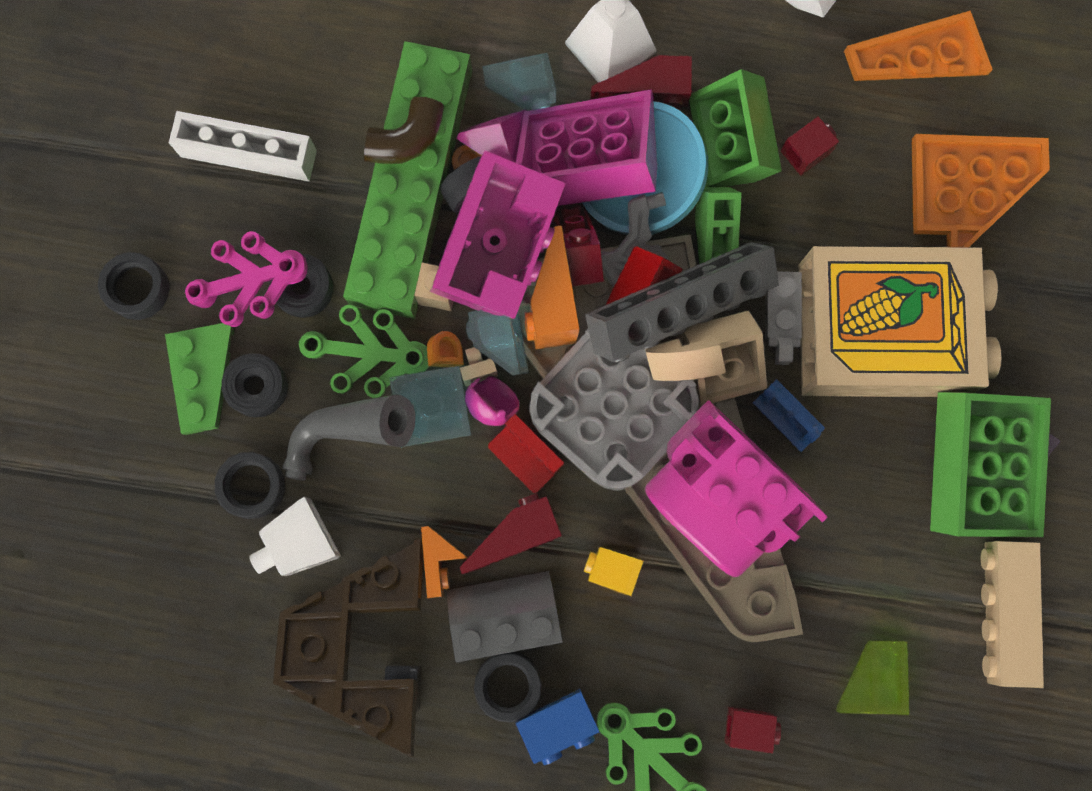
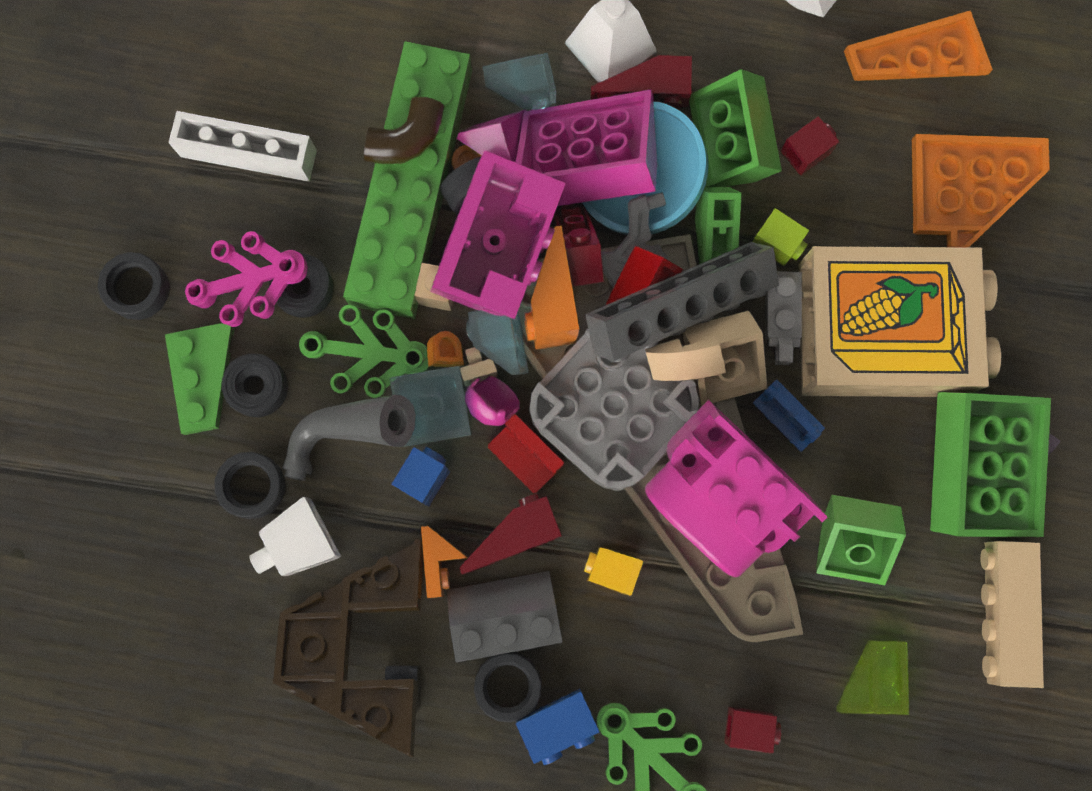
(422, 475): none -> blue brick
(783, 235): none -> lime brick
(860, 539): none -> bright green slope

